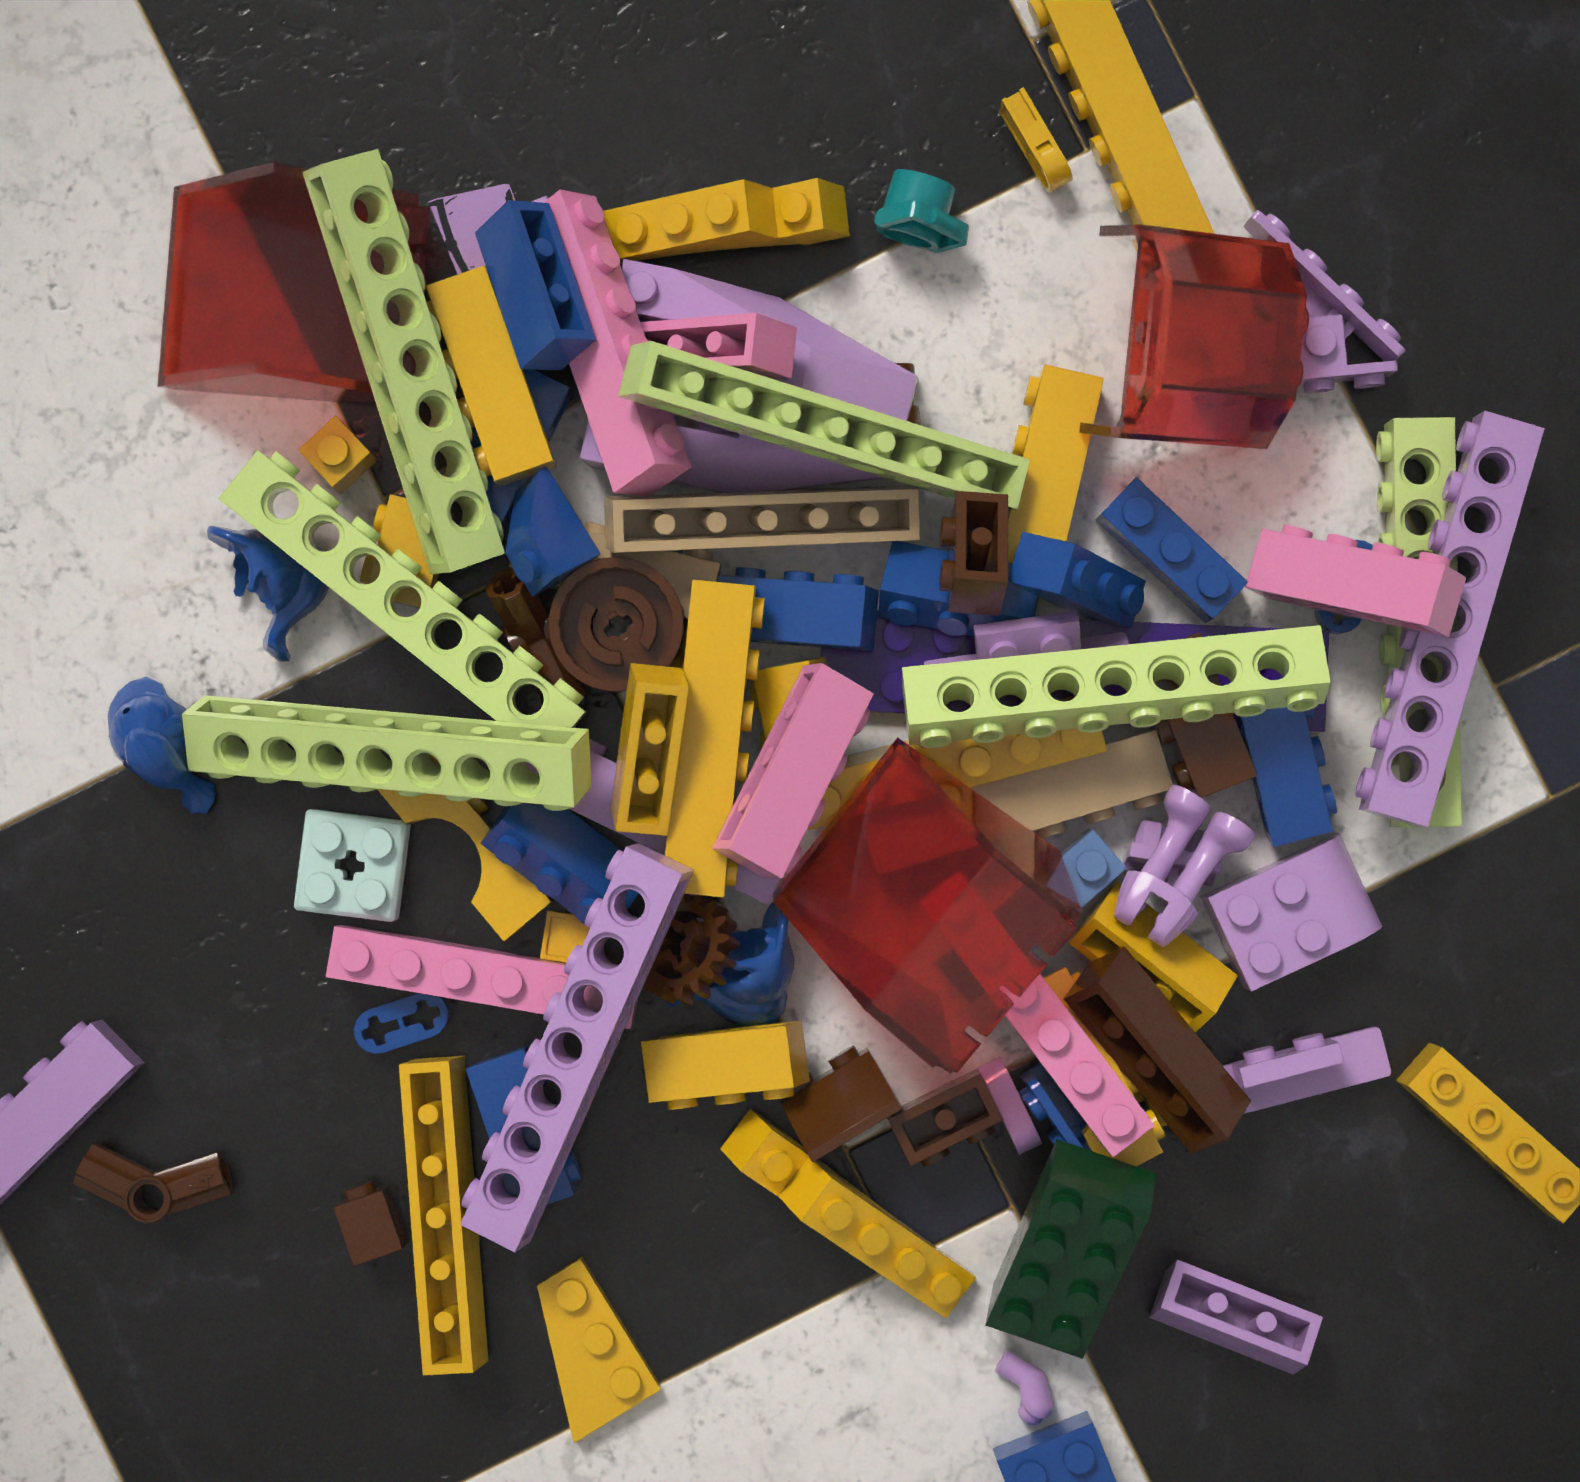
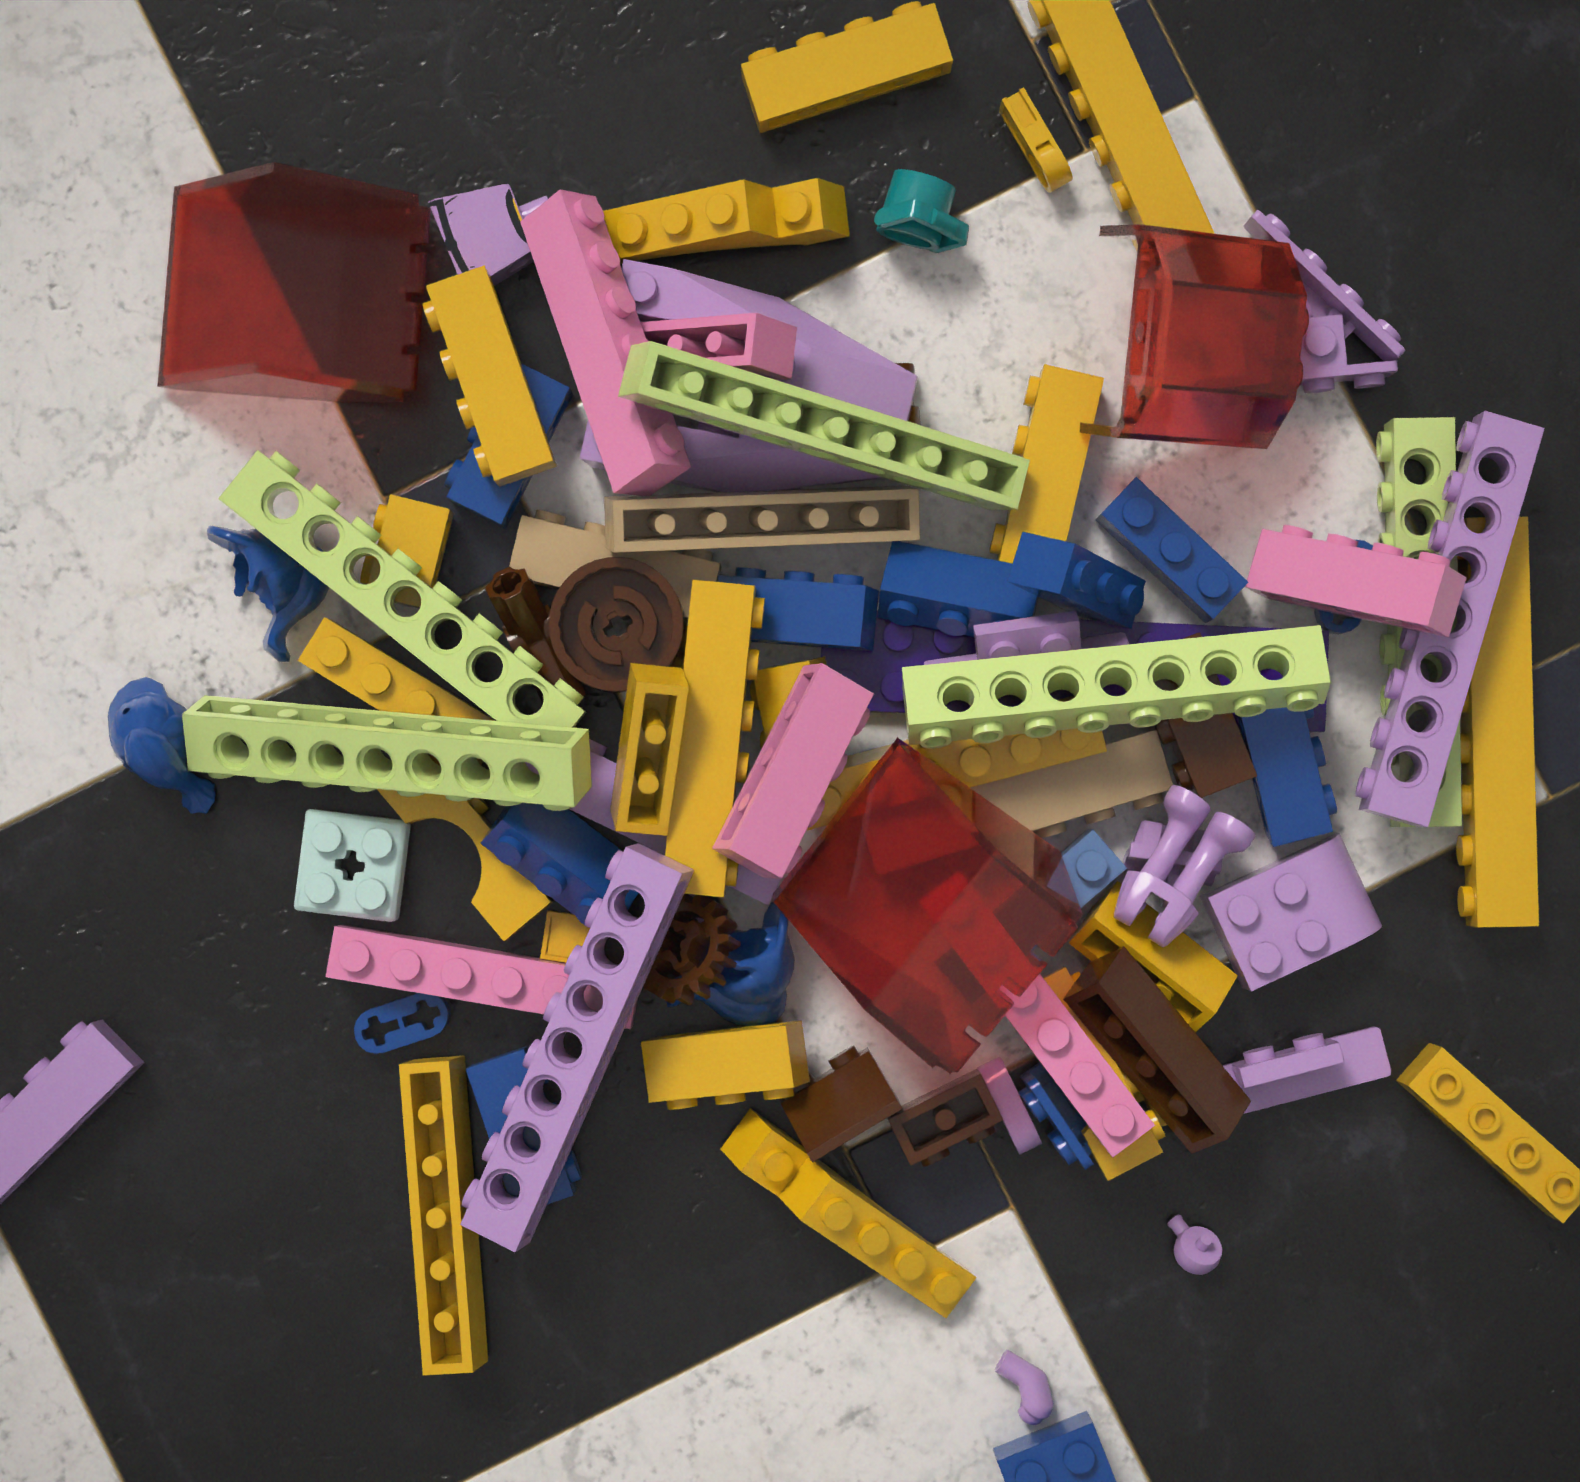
(182, 1185): reddish brown piece -> none
(338, 454): yellow brick -> none
(370, 1222): reddish brown brick -> none
(378, 676): none -> yellow brick
(382, 346): yellowish green brick -> none
(535, 285): blue brick -> none
(546, 535): blue slope -> none
(592, 1351): yellow wing -> none
(846, 66): none -> yellow brick
(977, 553): reddish brown brick -> none
(1071, 1248): dark green brick -> none
(1196, 1247): none -> lavender piece
(1236, 1317): lavender brick -> none
(1500, 756): none -> yellow brick

